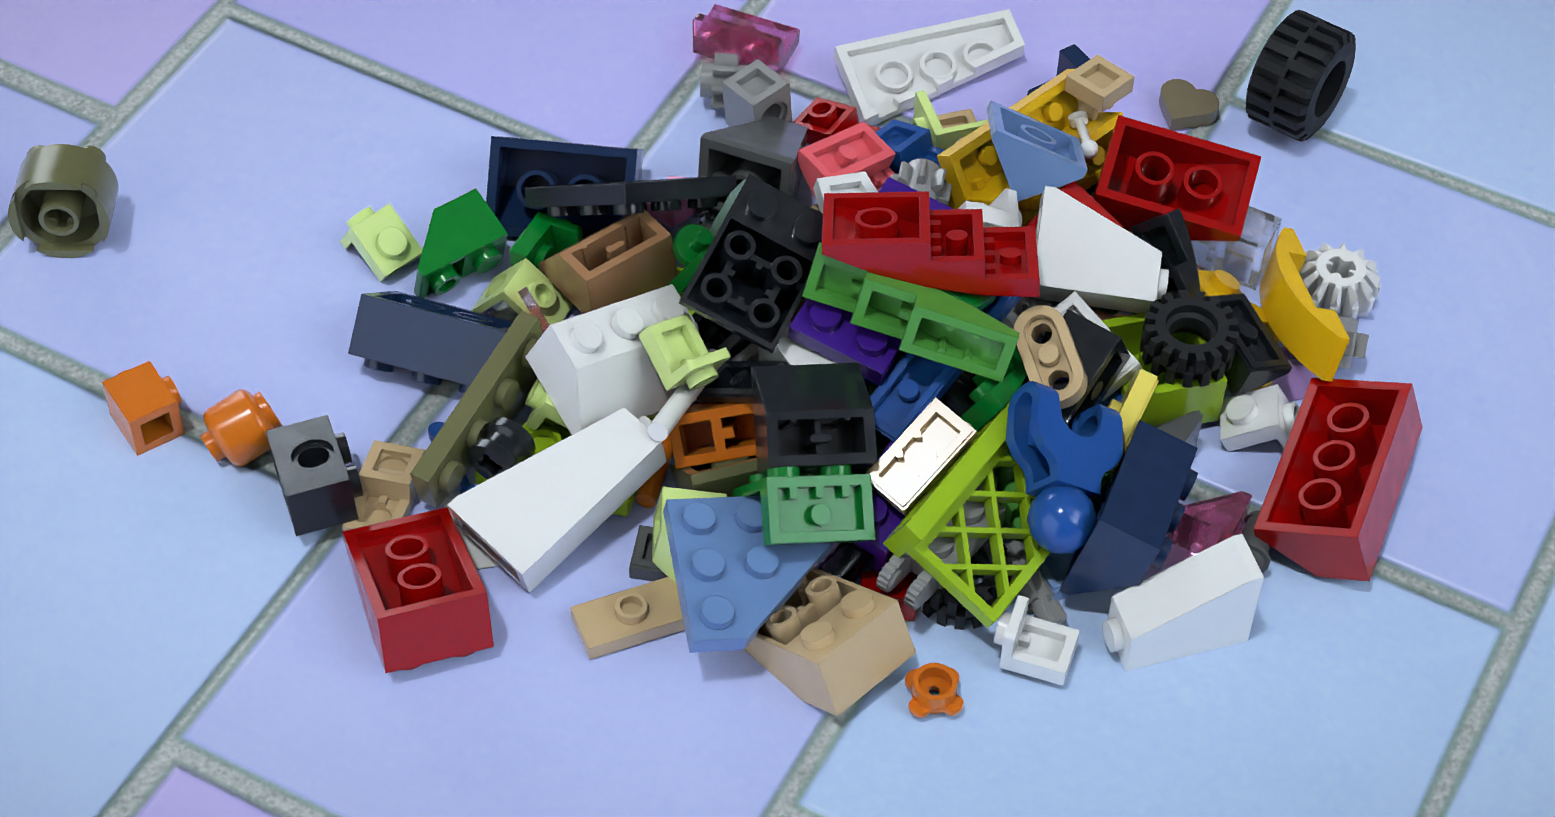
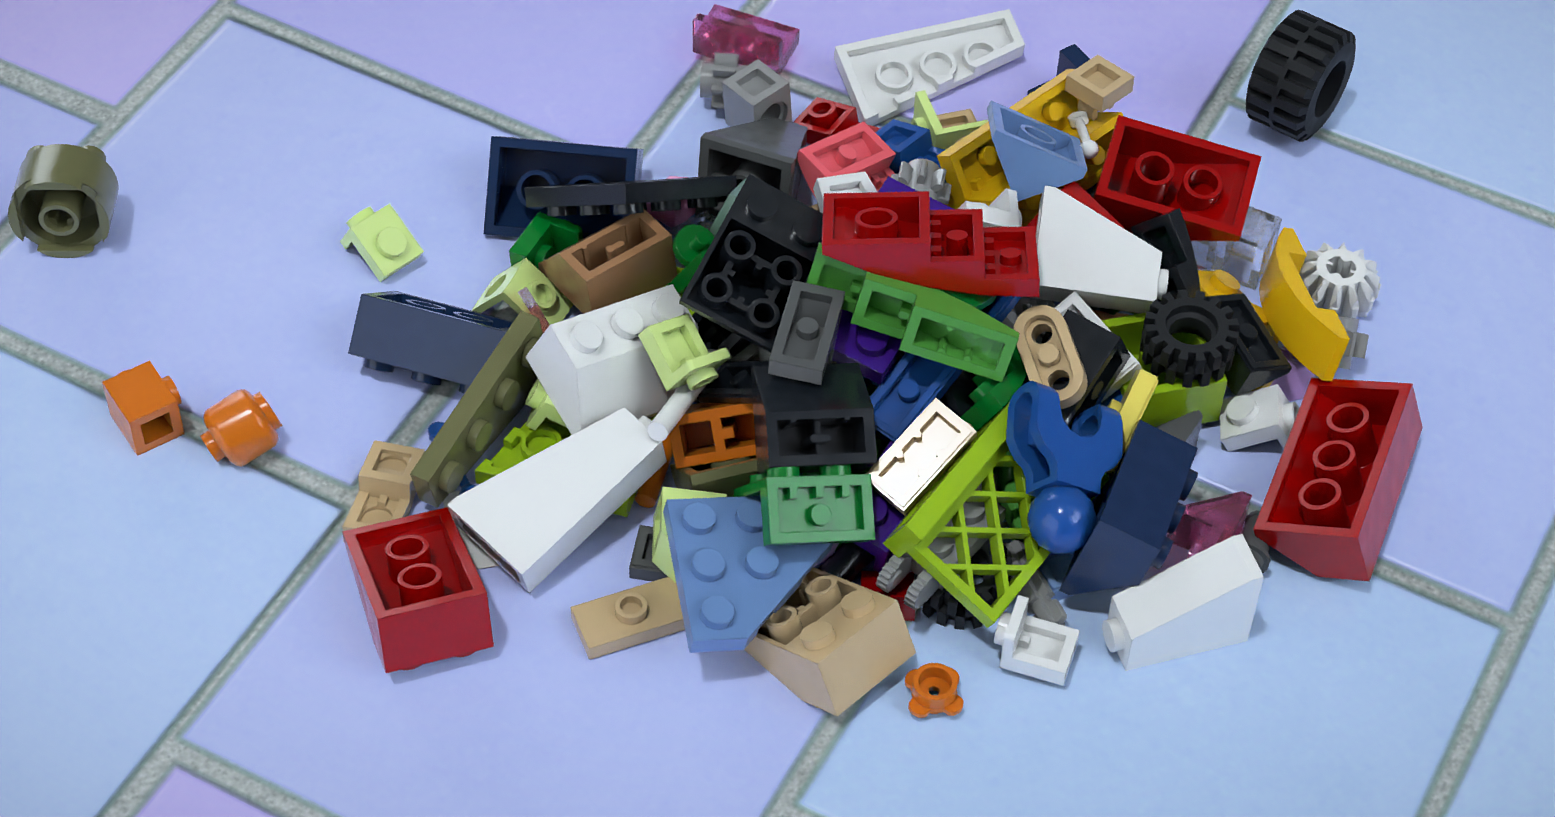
(314, 474): black brick -> none
(459, 241): green slope -> none
(502, 448): black wheel -> none
(807, 333): none -> dark grey slope
(1187, 106): dark tan tile -> none

